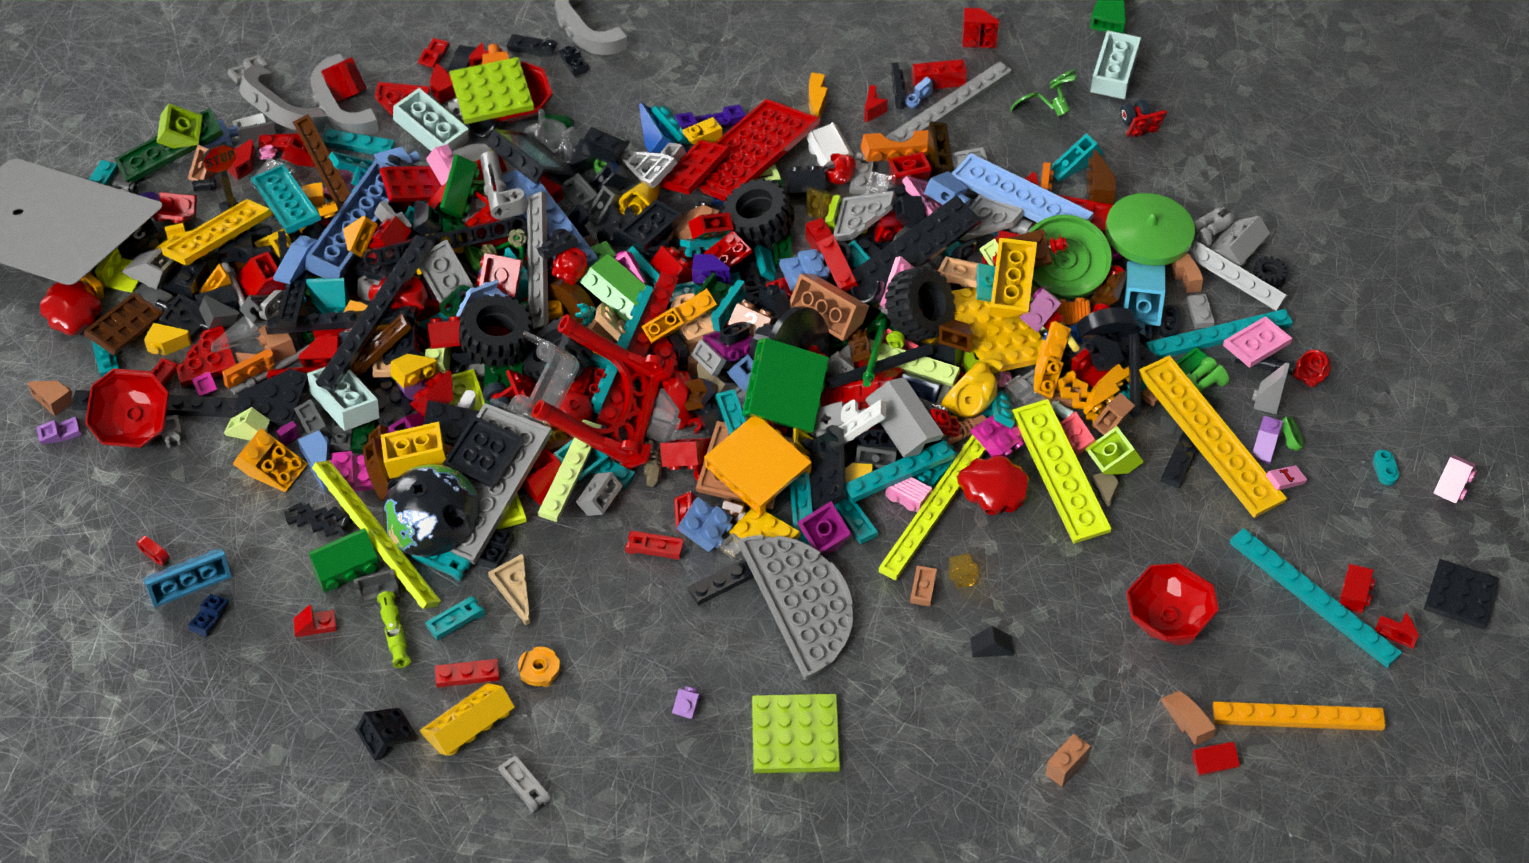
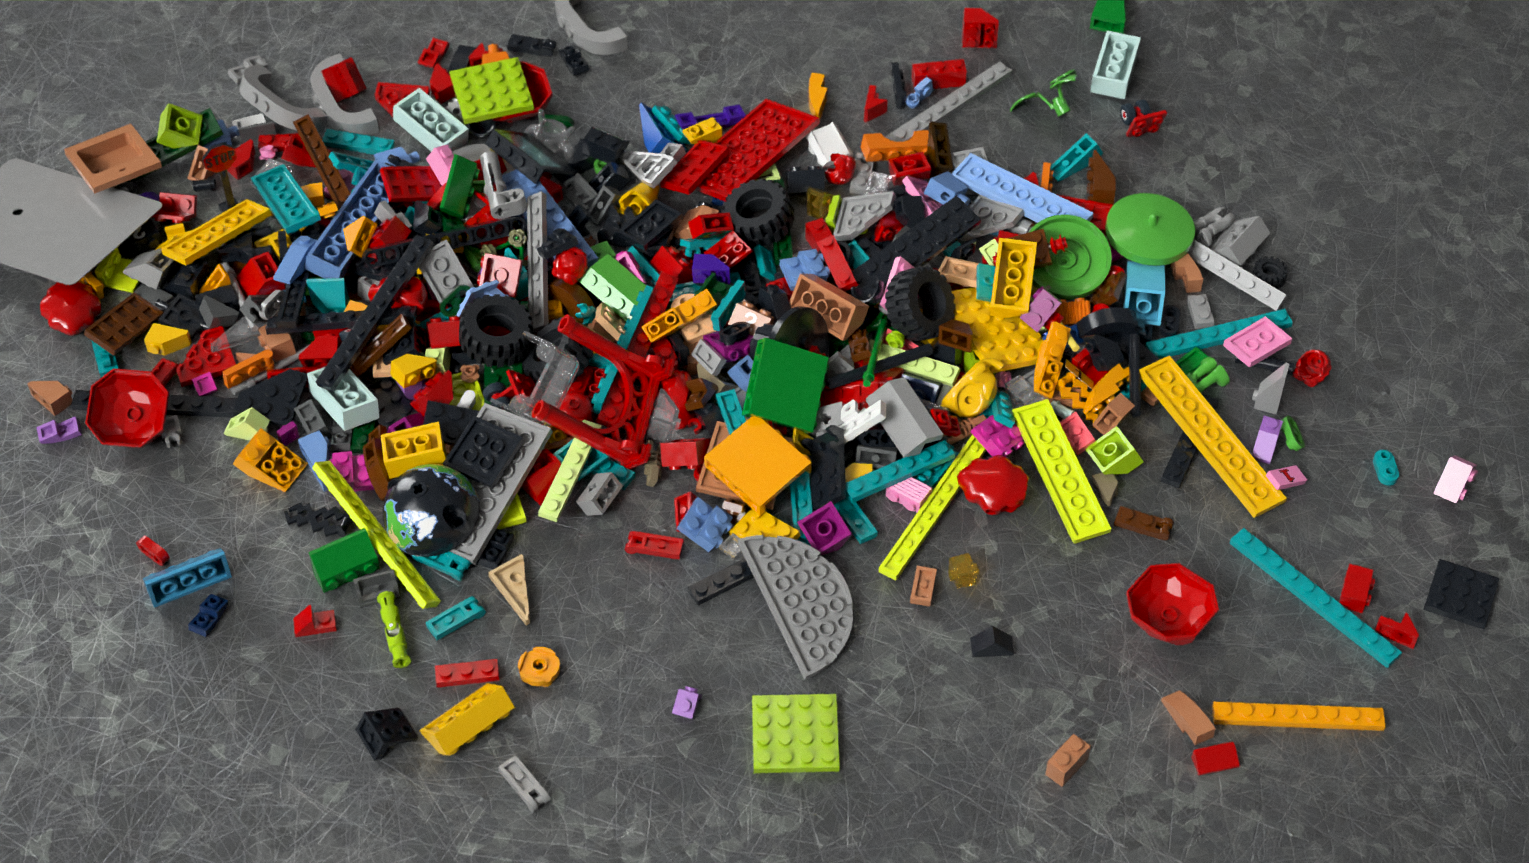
(112, 158): none -> nougat piece
(467, 376): none -> nougat plate
(1079, 374): none -> yellow sticker
(1143, 523): none -> reddish brown plate

